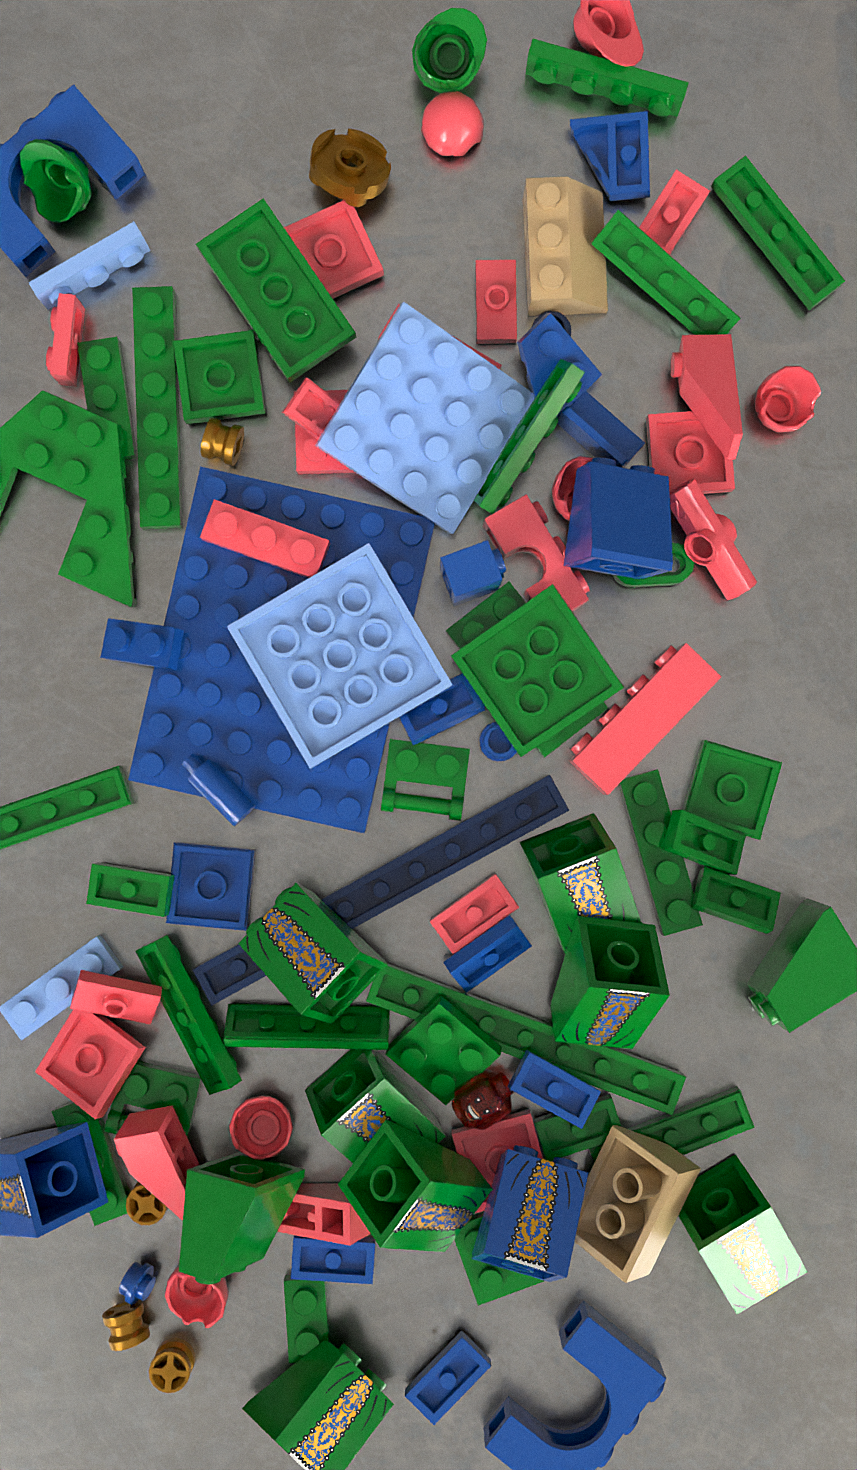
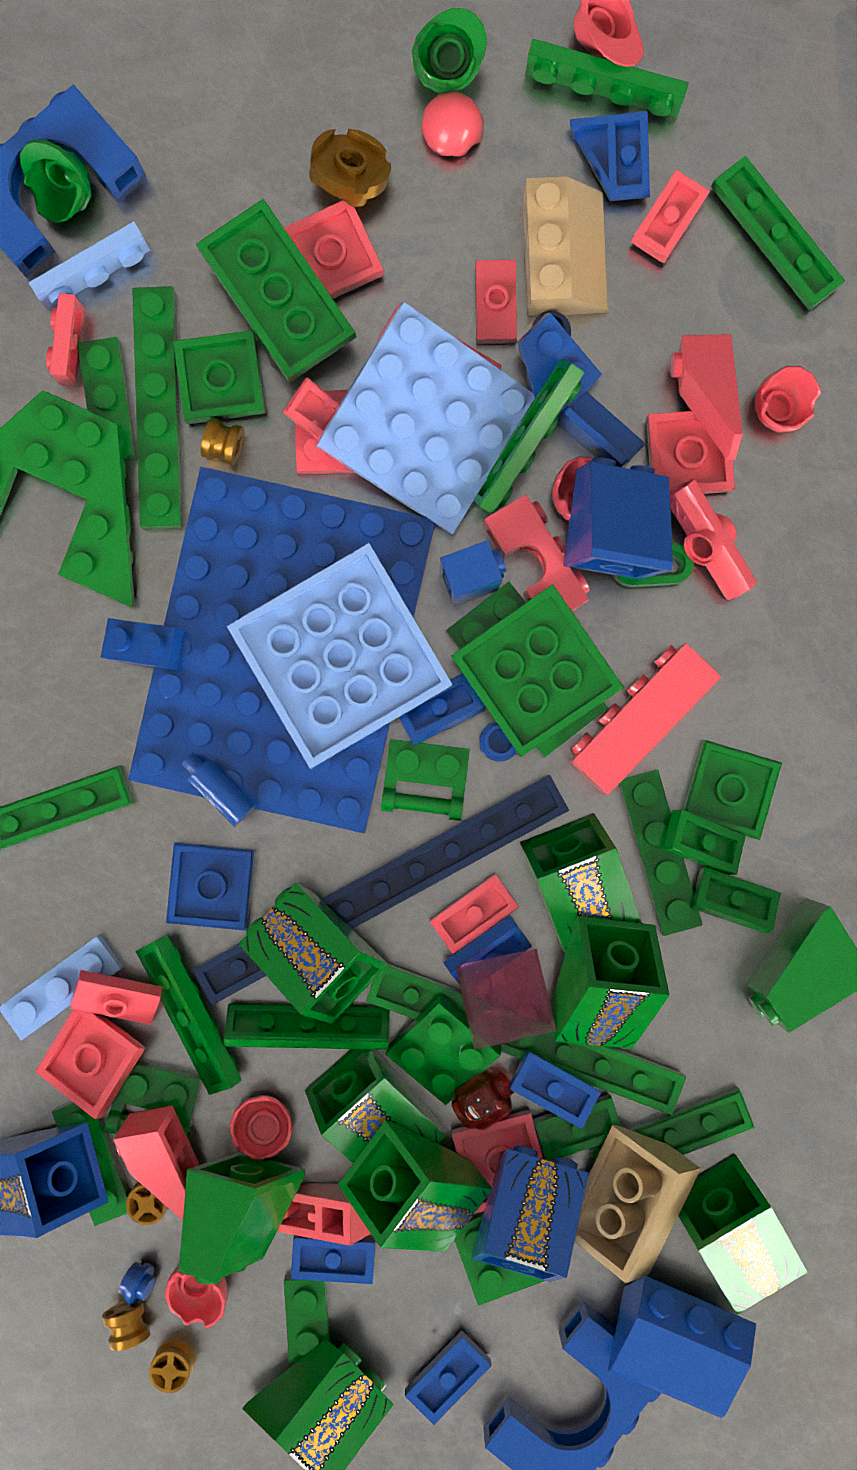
(130, 889): green plate -> none
(264, 539): coral plate -> none
(505, 998): none -> clear pink plate
(663, 278): green plate -> none
(681, 1345): none -> blue slope

